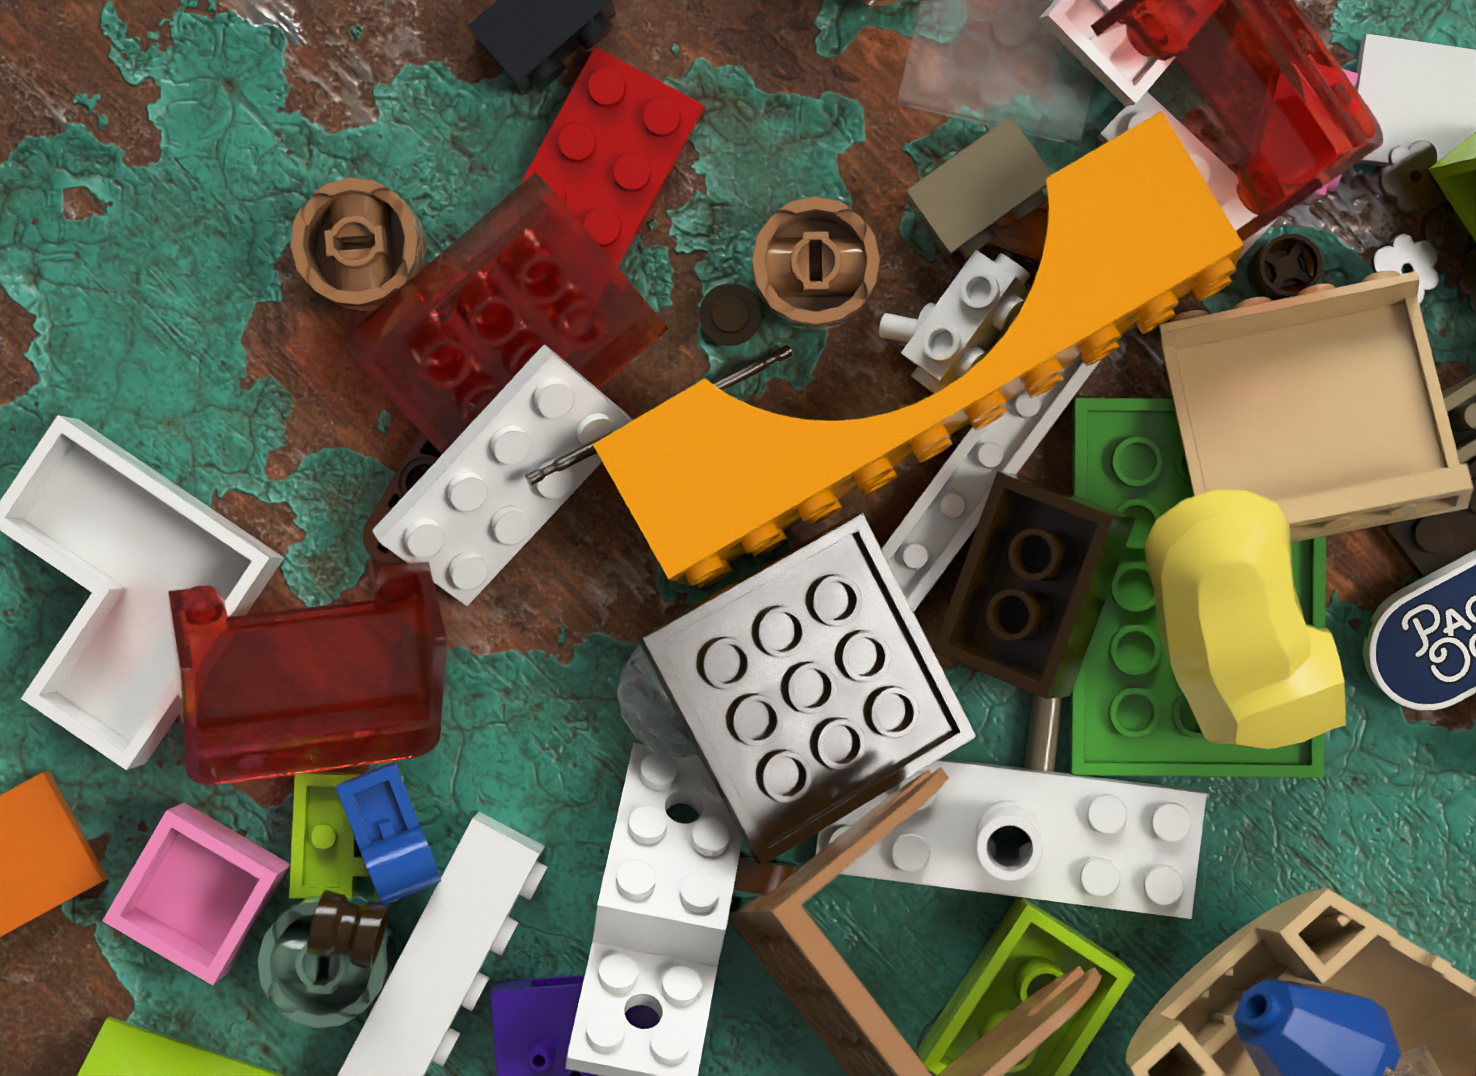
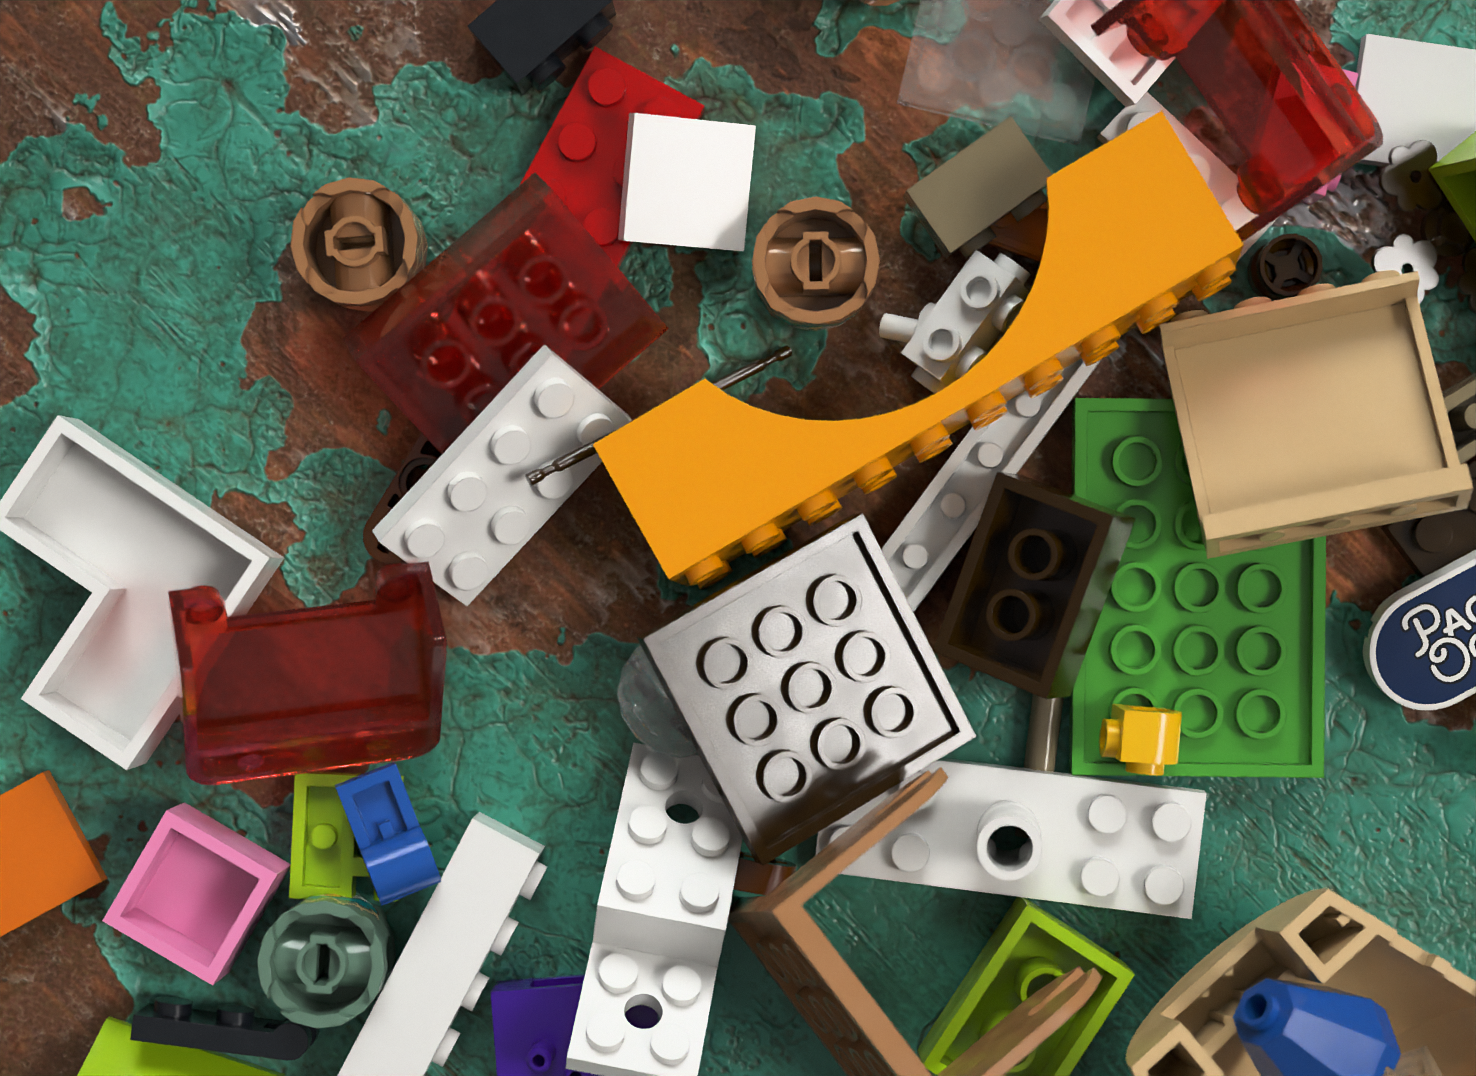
(227, 1030): none -> black plate
(347, 929): dark brown wheel -> none
(686, 182): none -> white tile
(730, 314): dark brown plate -> none
(1141, 737): none -> yellow plate
(1238, 624): light yellow piece -> none

